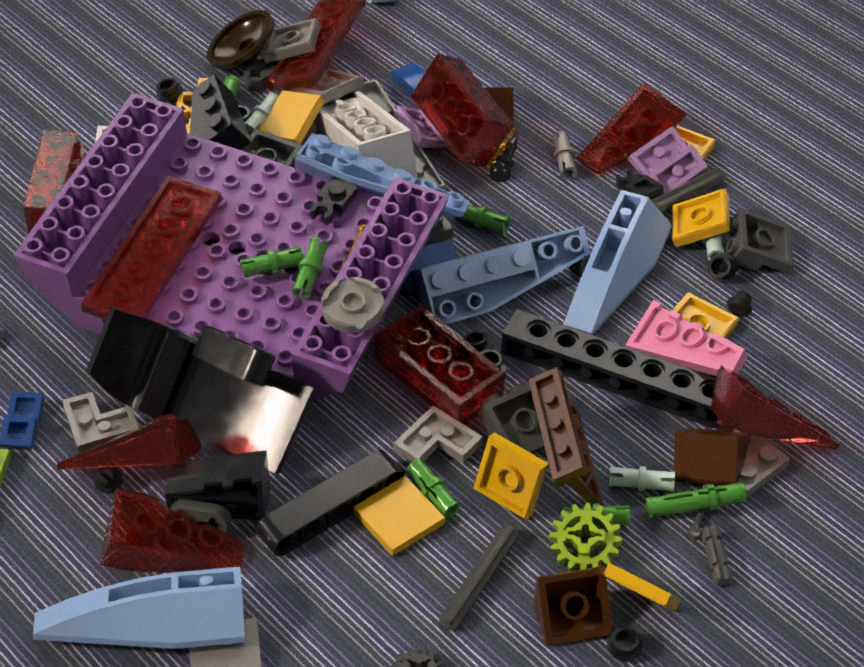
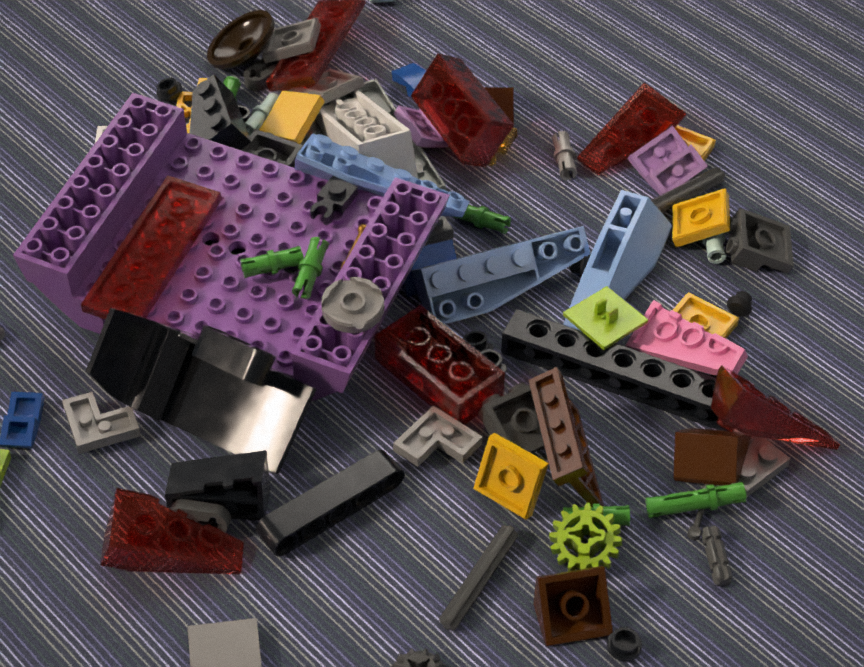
(55, 163): clear red brick -> none
(108, 479): black piece -> none
(152, 611): light blue wedge -> none
(157, 443): clear red wedge -> none
(398, 515): yellow tile -> none
(433, 488): bright green pin -> none
(501, 169): black bar -> none
(605, 317): none -> lime piece
(640, 185): black plate -> none
(642, 478): light aqua pin -> none
(642, 587): yellow tile -> none
(716, 261): black plate -> none

